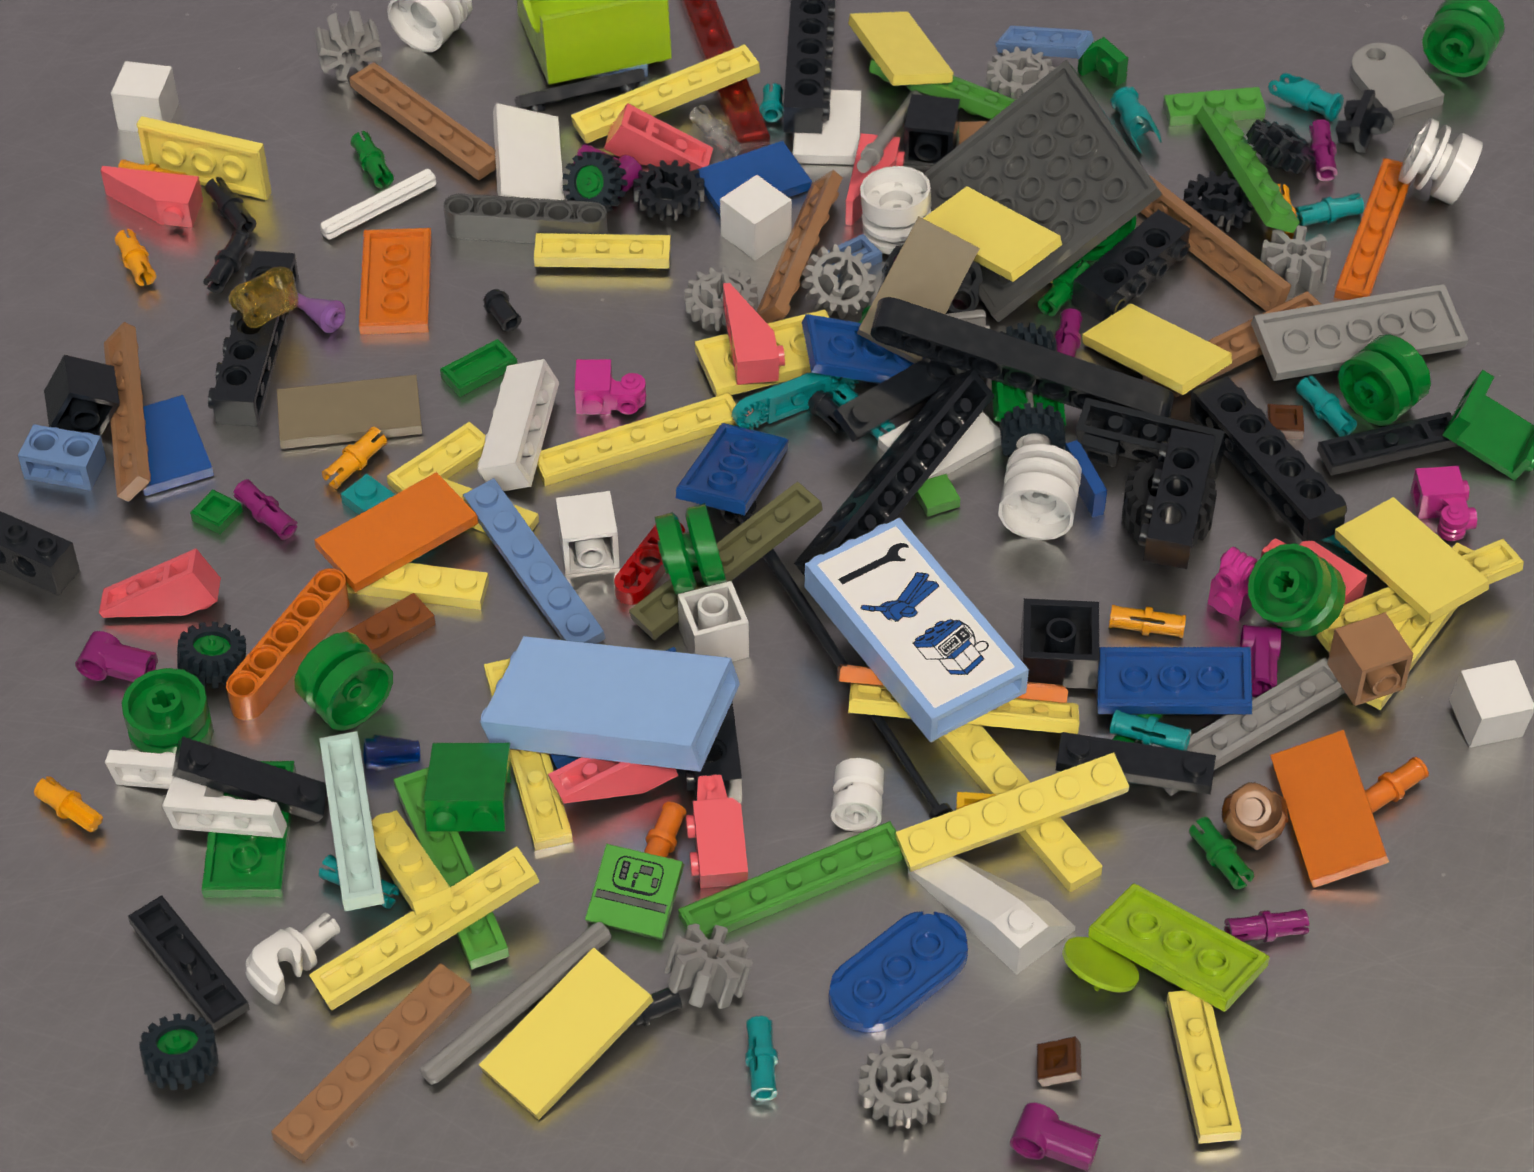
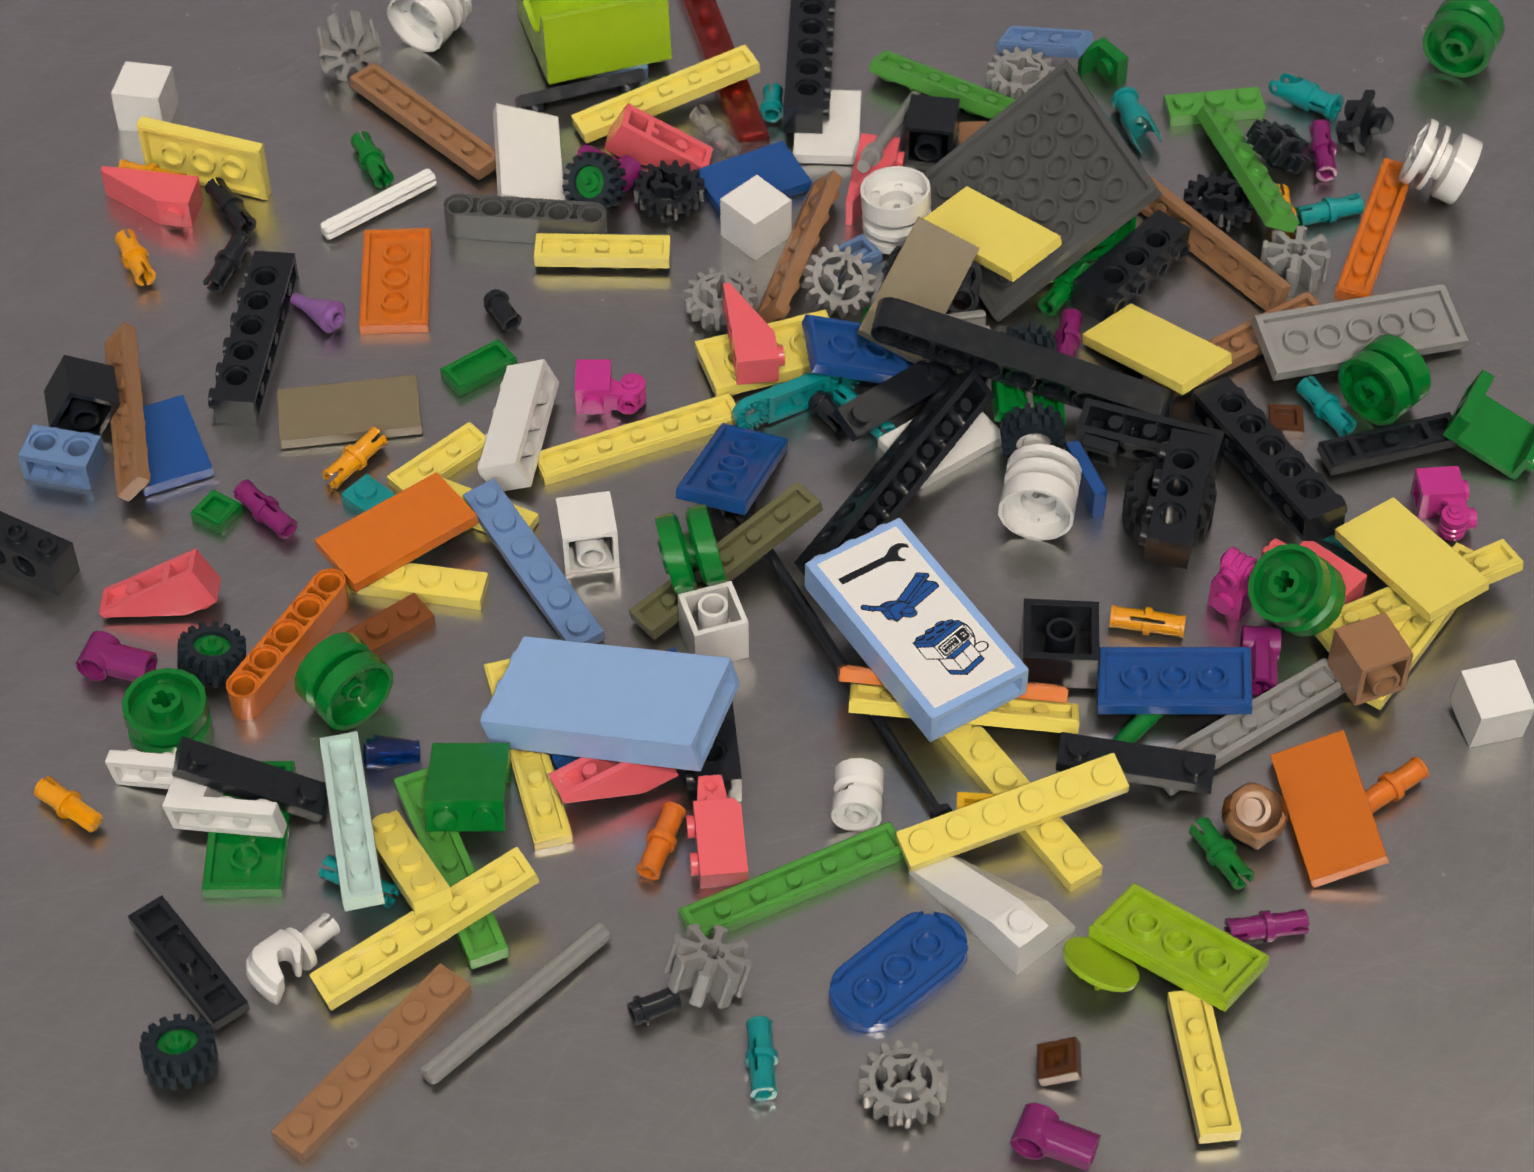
(267, 296): clear yellow piece -> none
(566, 1033): light yellow tile -> none
(635, 892): bright green tile -> none
(647, 576): red beam -> none
(900, 48): light yellow tile -> none
(937, 495): bright green tile -> none
(1126, 724): teal pin -> none
(1396, 78): light grey tile -> none

